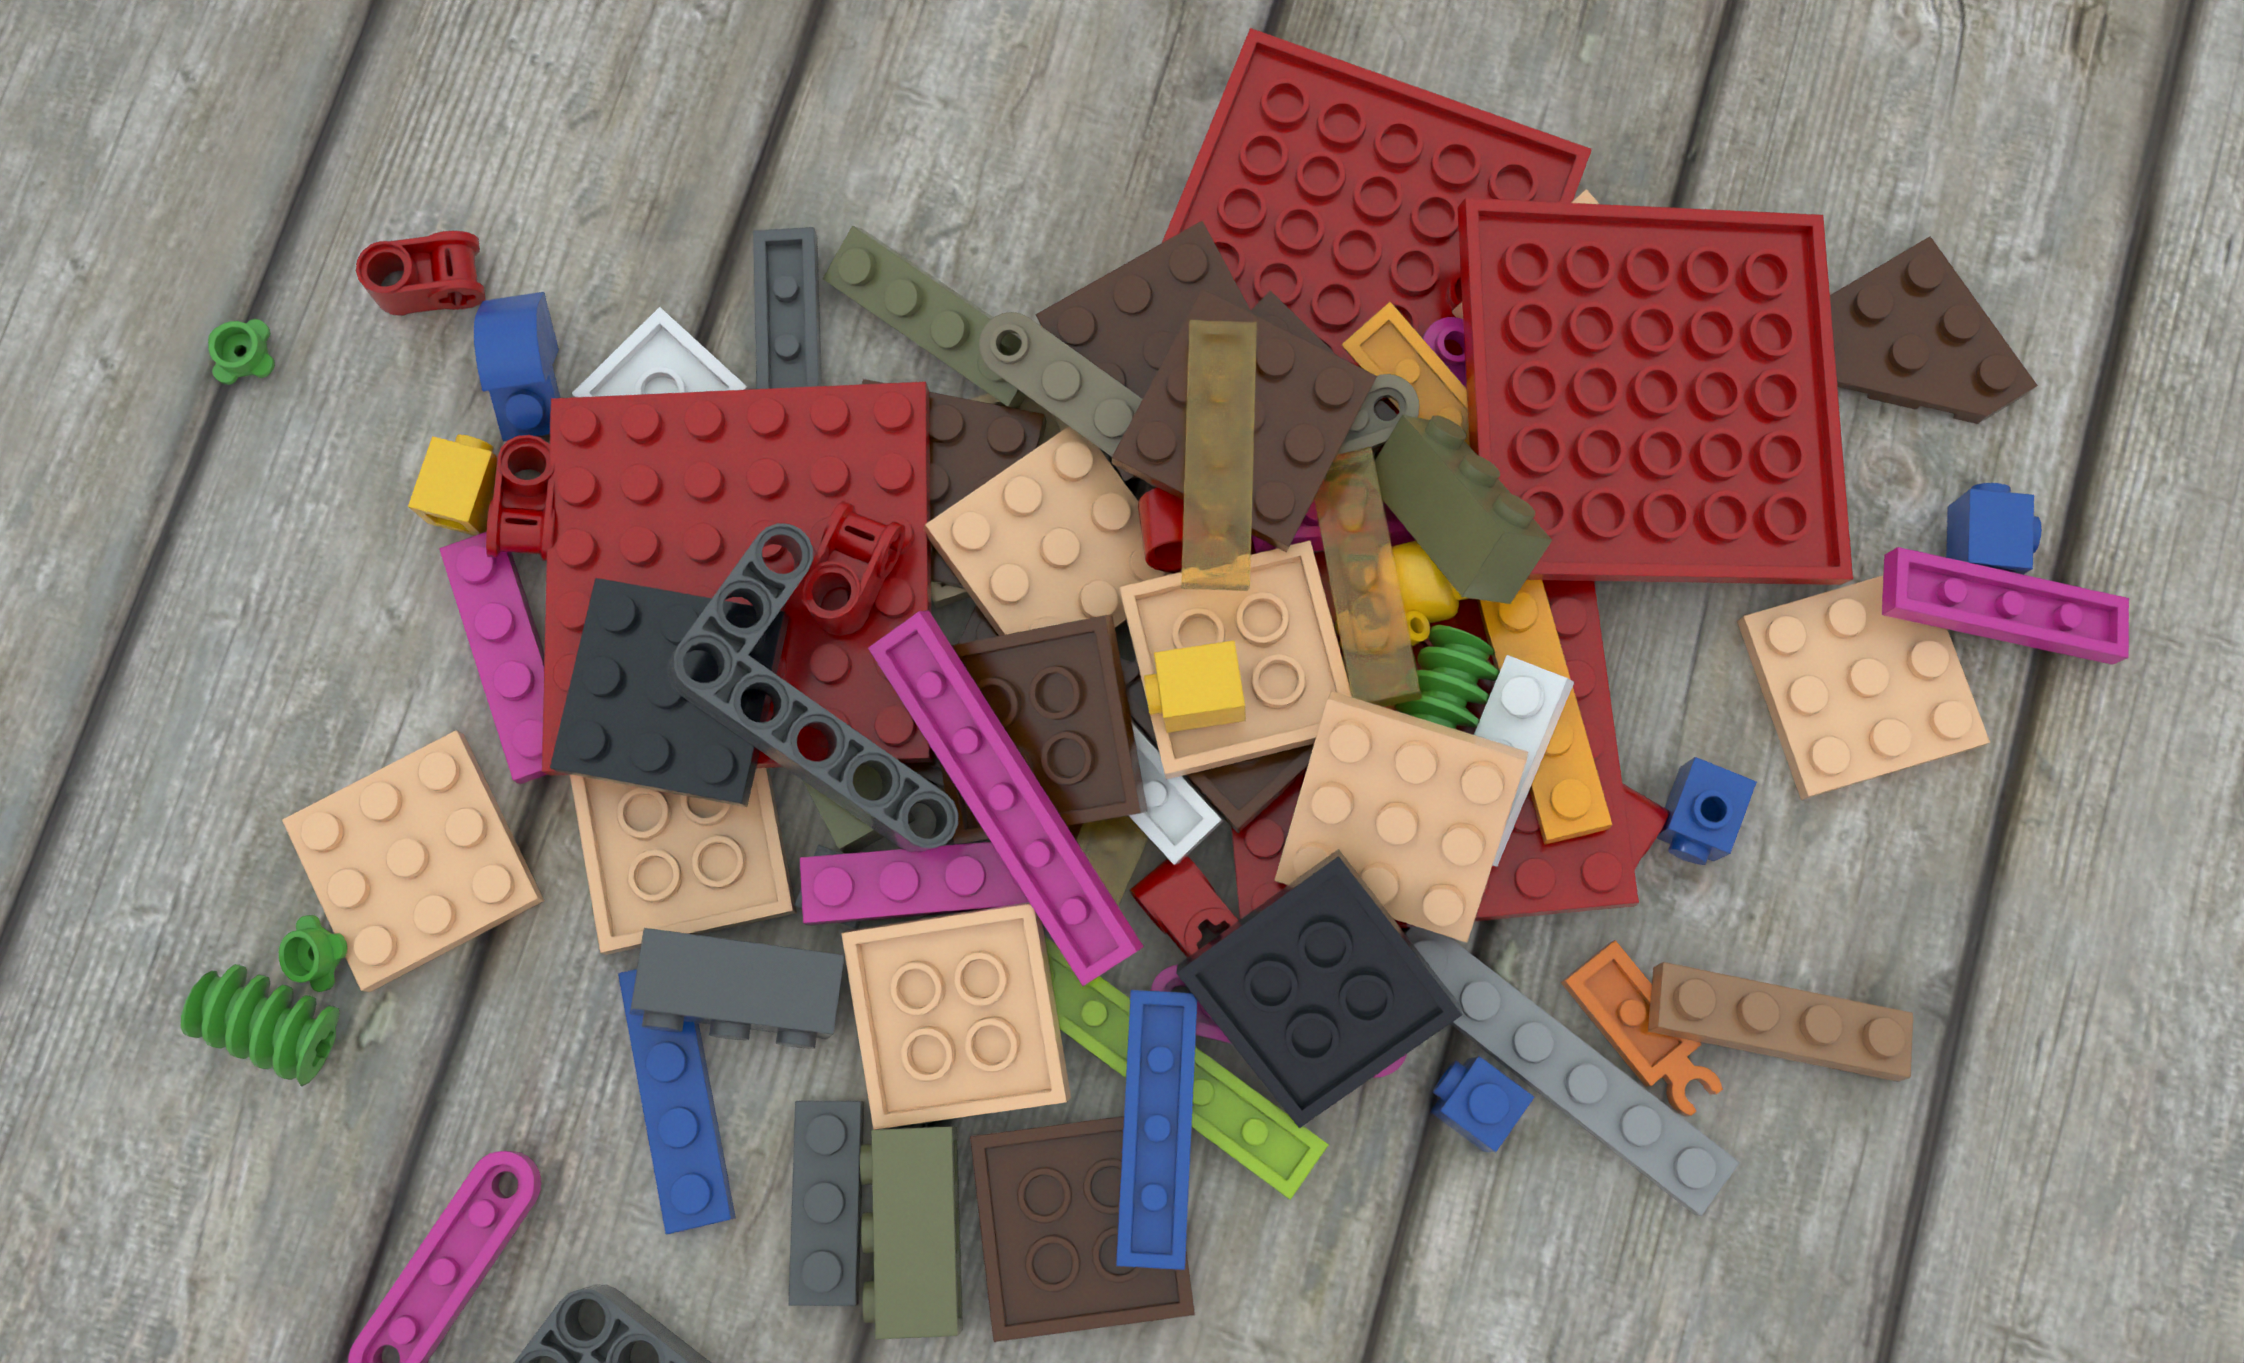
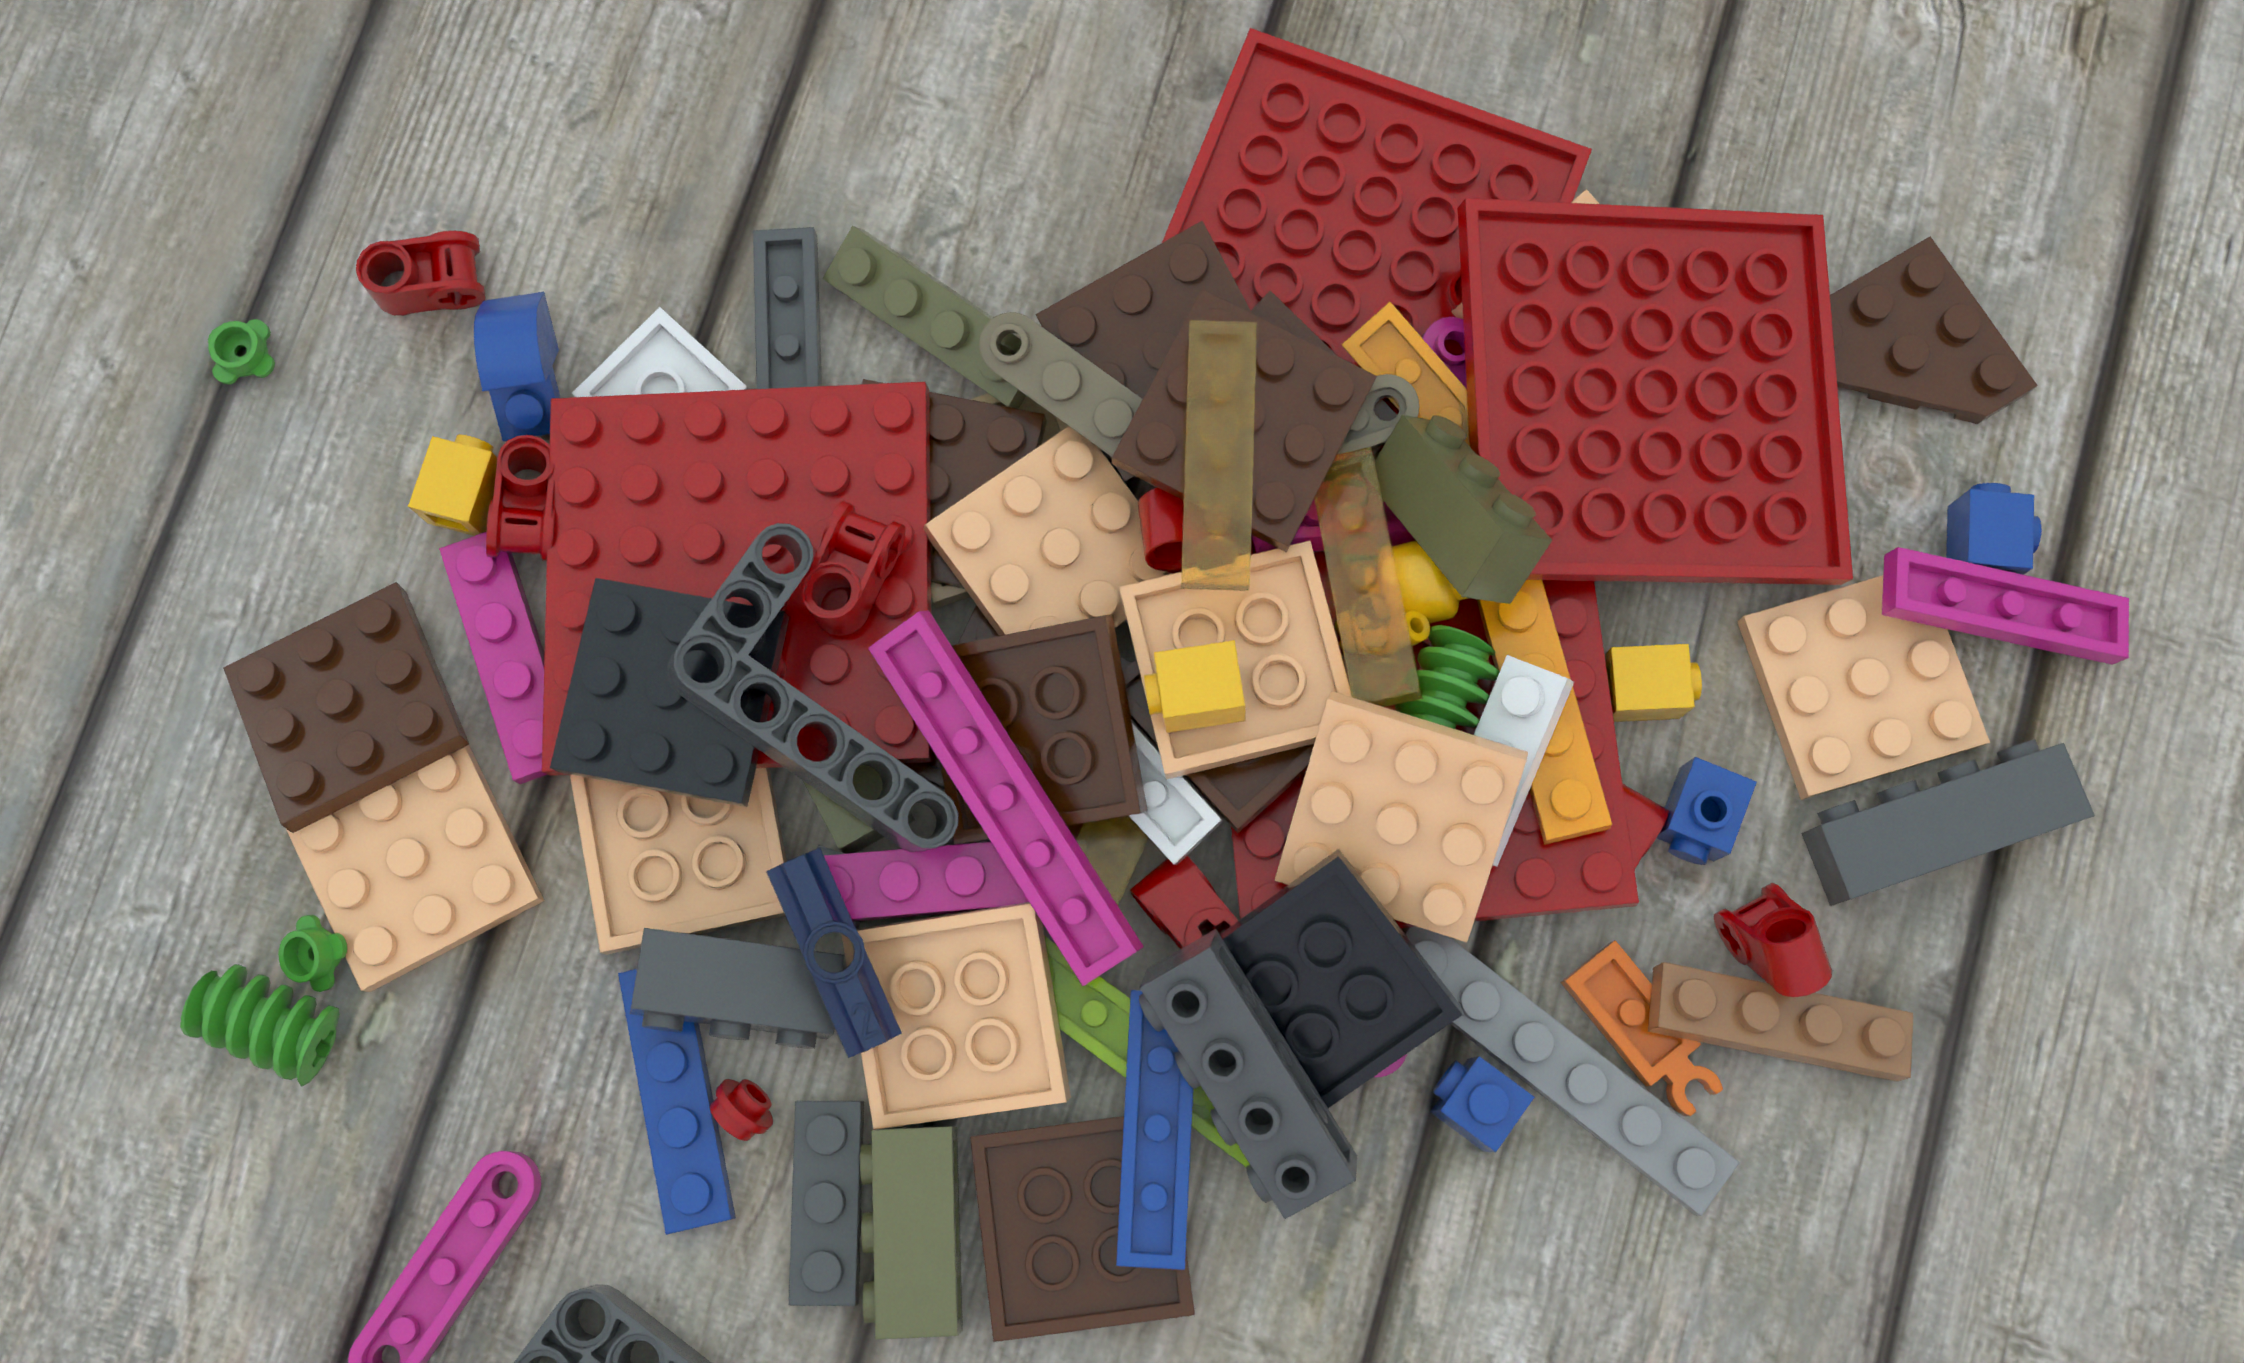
(344, 707): none -> reddish brown plate
(742, 1109): none -> red plate
(850, 995): none -> dark blue piece
(1248, 1075): none -> dark grey brick
(1652, 682): none -> yellow brick
(1777, 942): none -> red piece
(1946, 823): none -> dark grey brick

